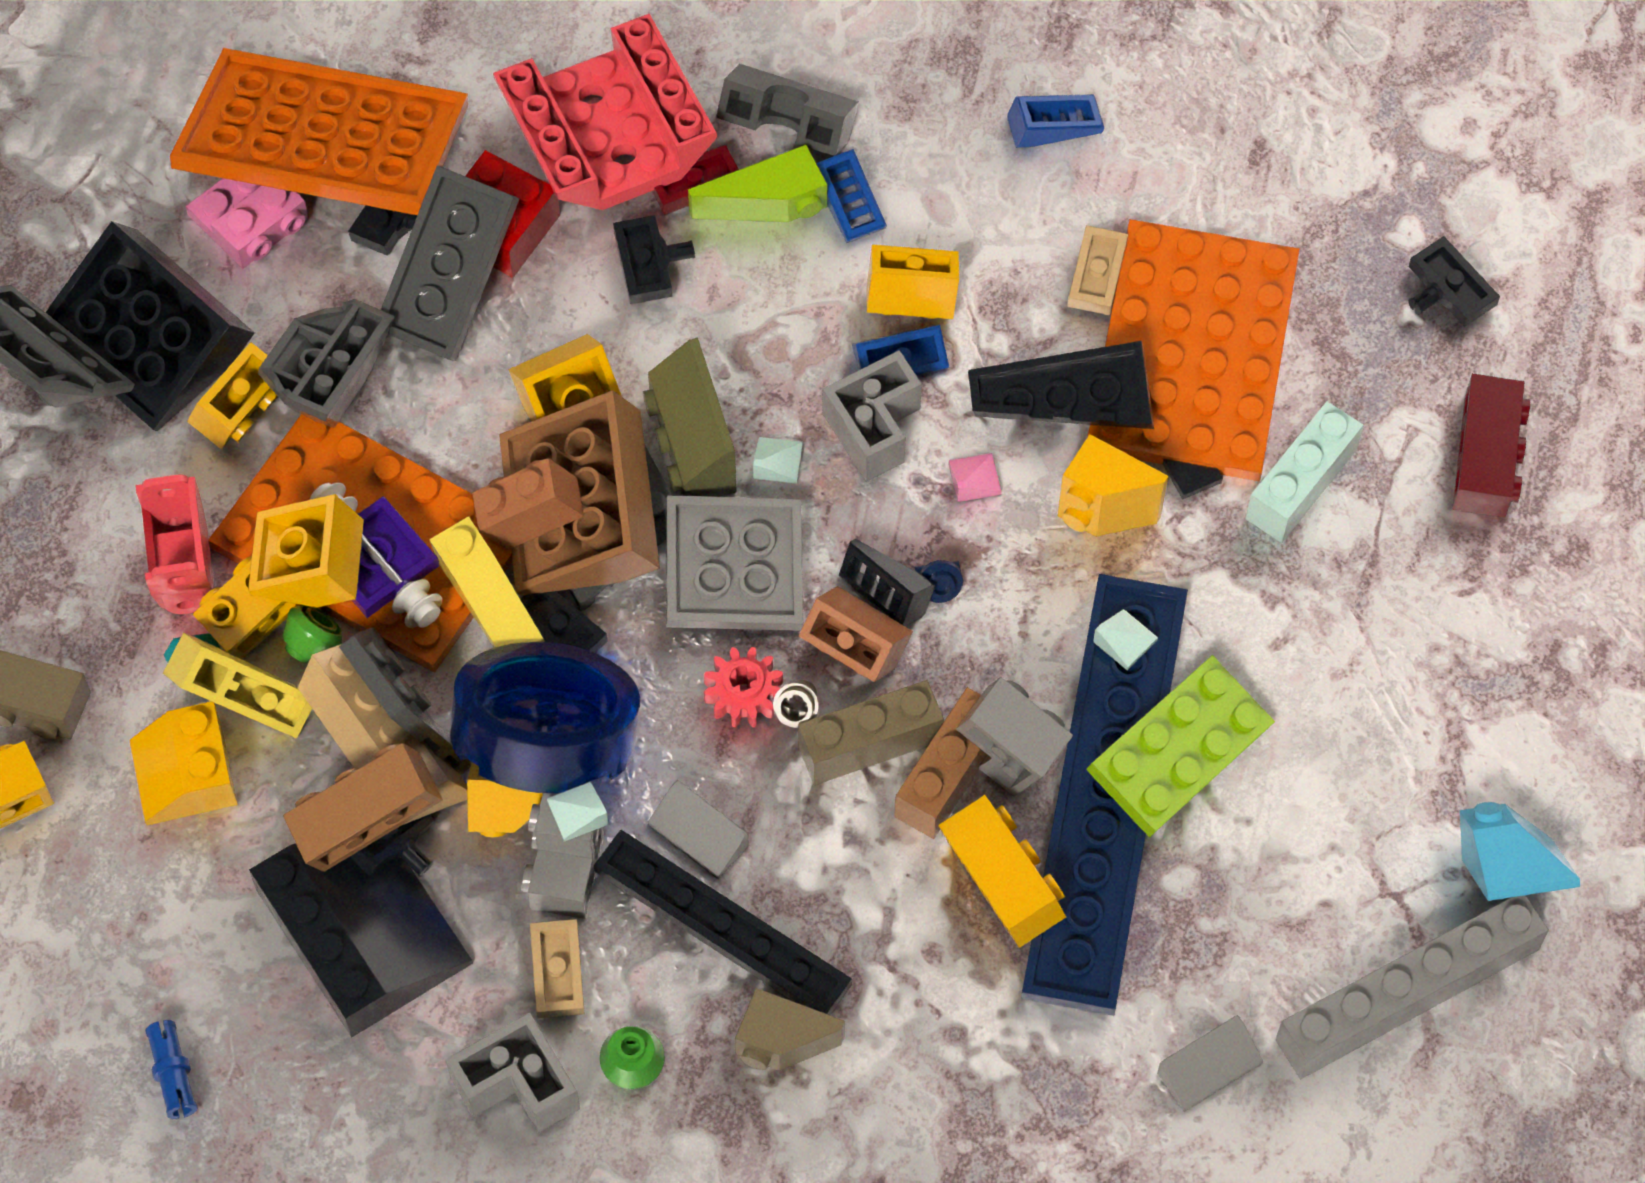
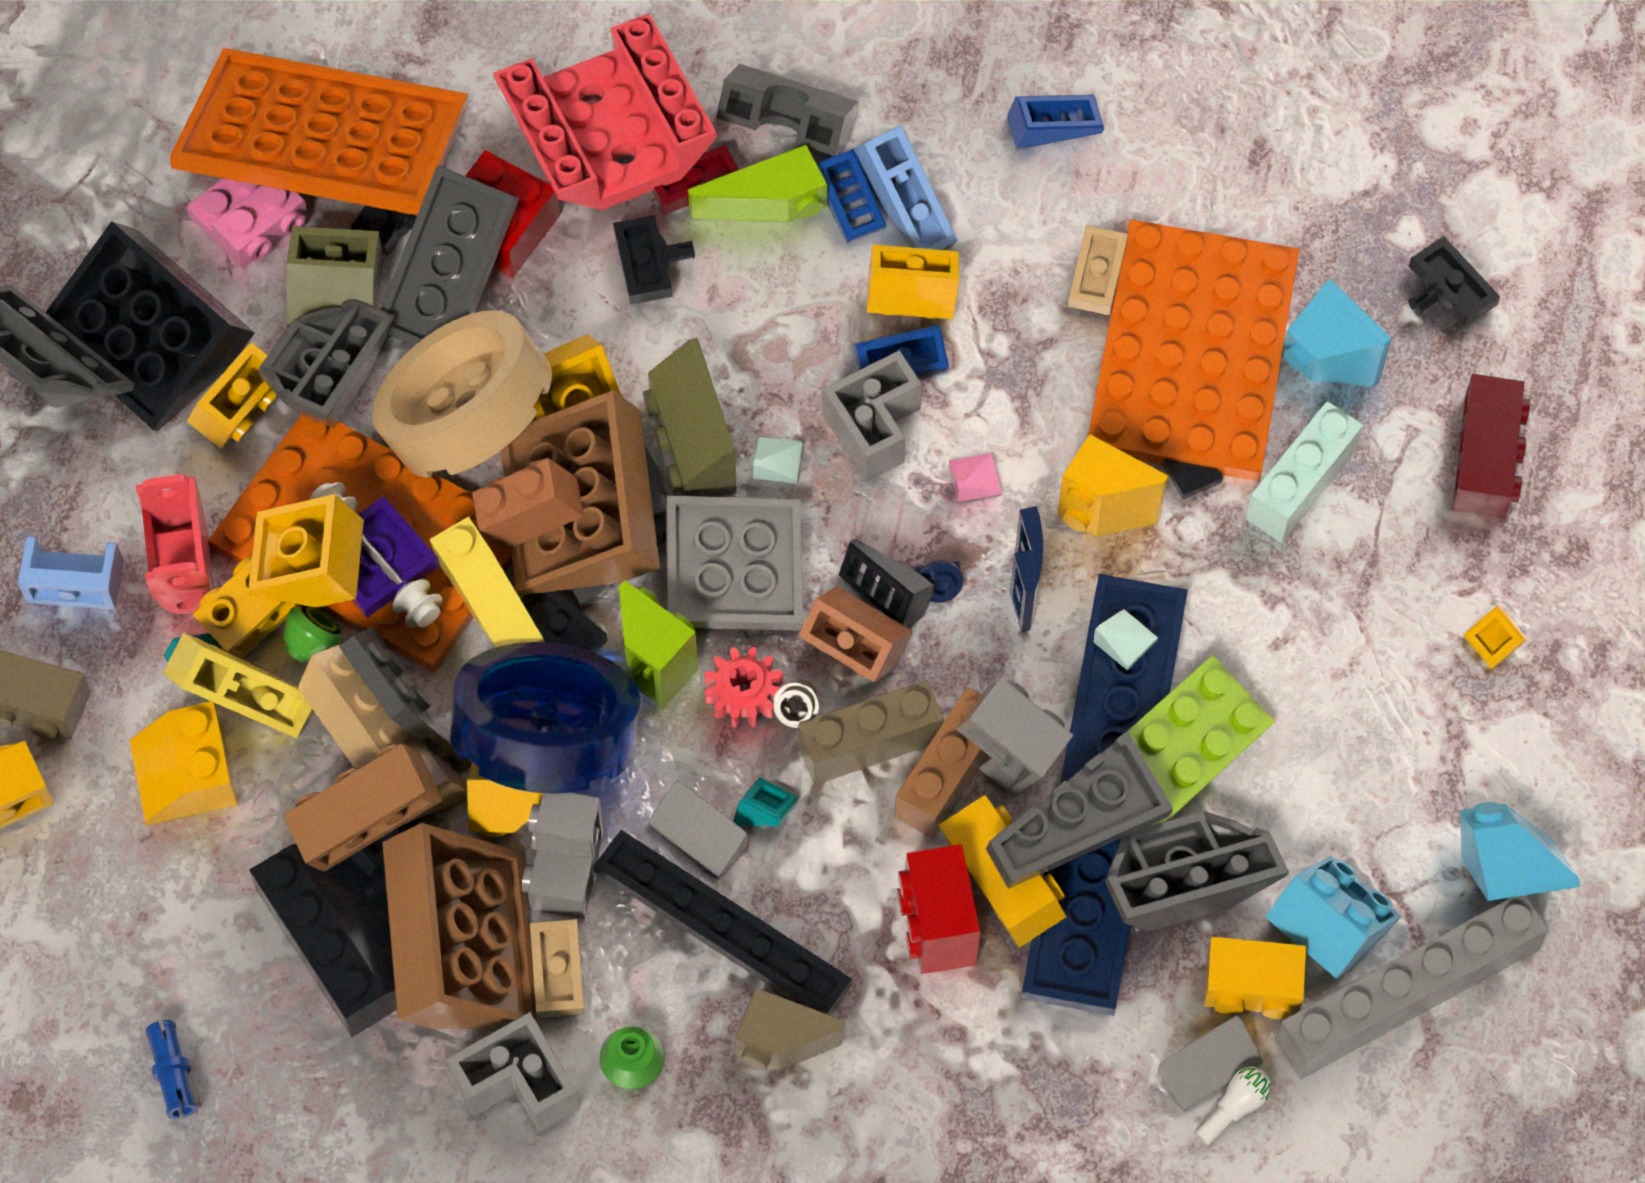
(70, 577): none -> light blue panel
(331, 268): none -> olive slope
(458, 930): none -> medium nougat slope
(461, 393): none -> tan brick
(578, 811): light aqua slope -> none
(657, 645): none -> lime slope
(764, 805): none -> teal slope
(904, 190): none -> light blue slope
(939, 909): none -> red brick
(1027, 567): none -> dark blue slope
(1077, 388): black wing -> none
(1091, 809): none -> dark grey wing
(1190, 869): none -> dark grey wedge
(1245, 1093): none -> white piece
(1254, 977): none -> yellow brick
(1333, 915): none -> medium azure slope
(1336, 341): none -> medium azure slope
(1495, 636): none -> yellow slope

